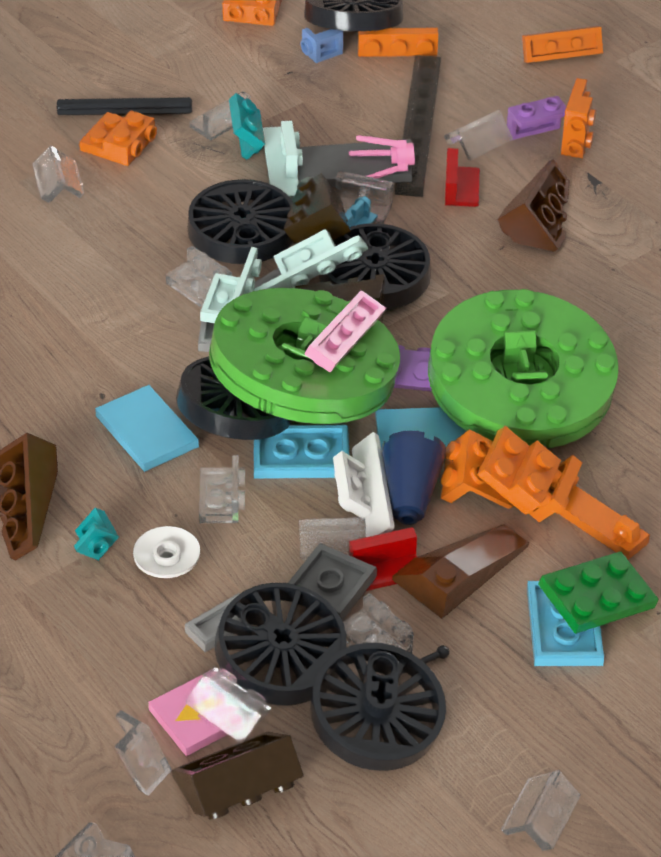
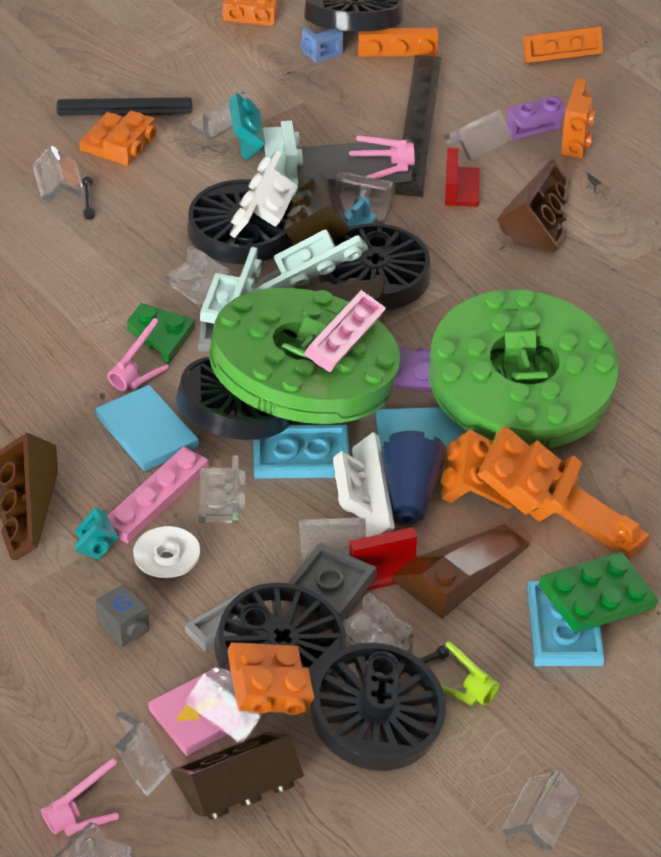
(62, 813): none -> bright pink plant
(88, 213): none -> black hinge
(123, 615): none -> dark grey brick
(126, 371): none -> bright pink plant
(156, 493): none -> bright pink plate
(167, 335): none -> green wing
(268, 197): none -> white bracket
(269, 678): none -> orange plate
(479, 684): none -> lime plant

